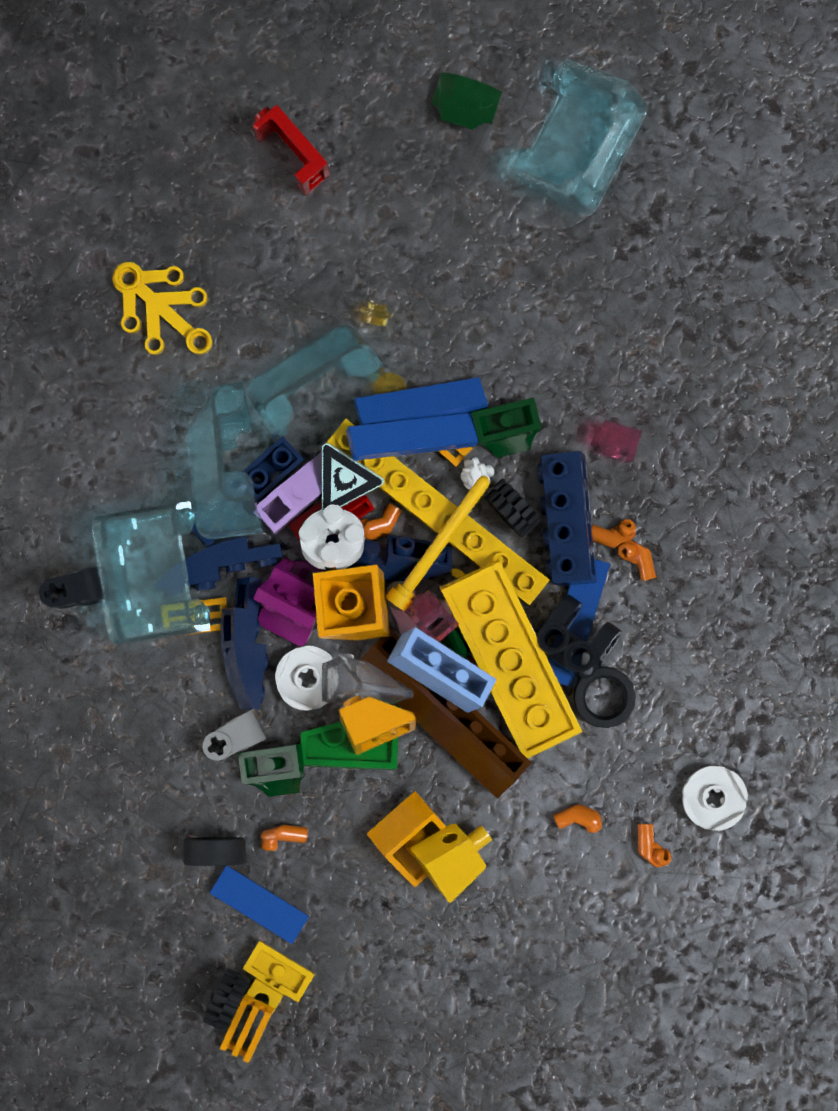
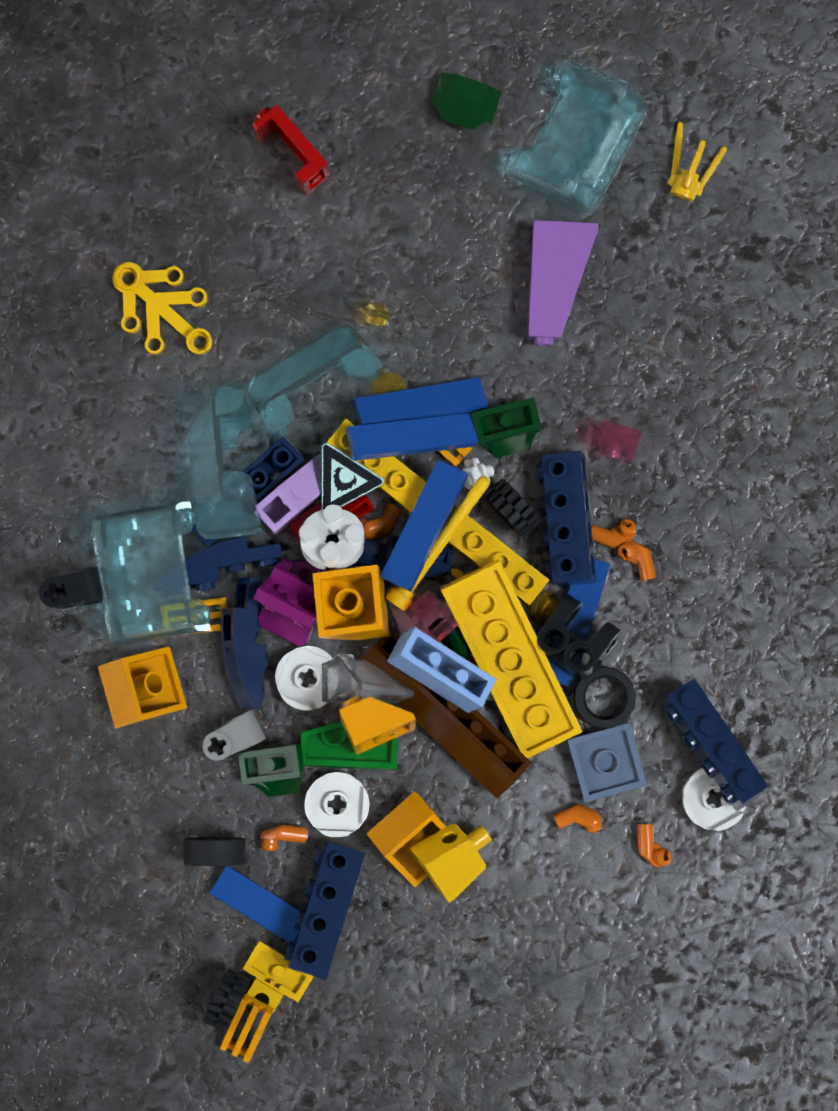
(142, 687): none -> light orange slope
(326, 910): none -> dark blue brick
(349, 818): none -> white plate
(424, 525): none -> blue tile
(543, 606): none -> clear yellow plate
(557, 266): none -> medium lavender slope
(607, 762): none -> sand blue plate
(686, 183): none -> yellow plant
(715, 745): none -> dark blue brick

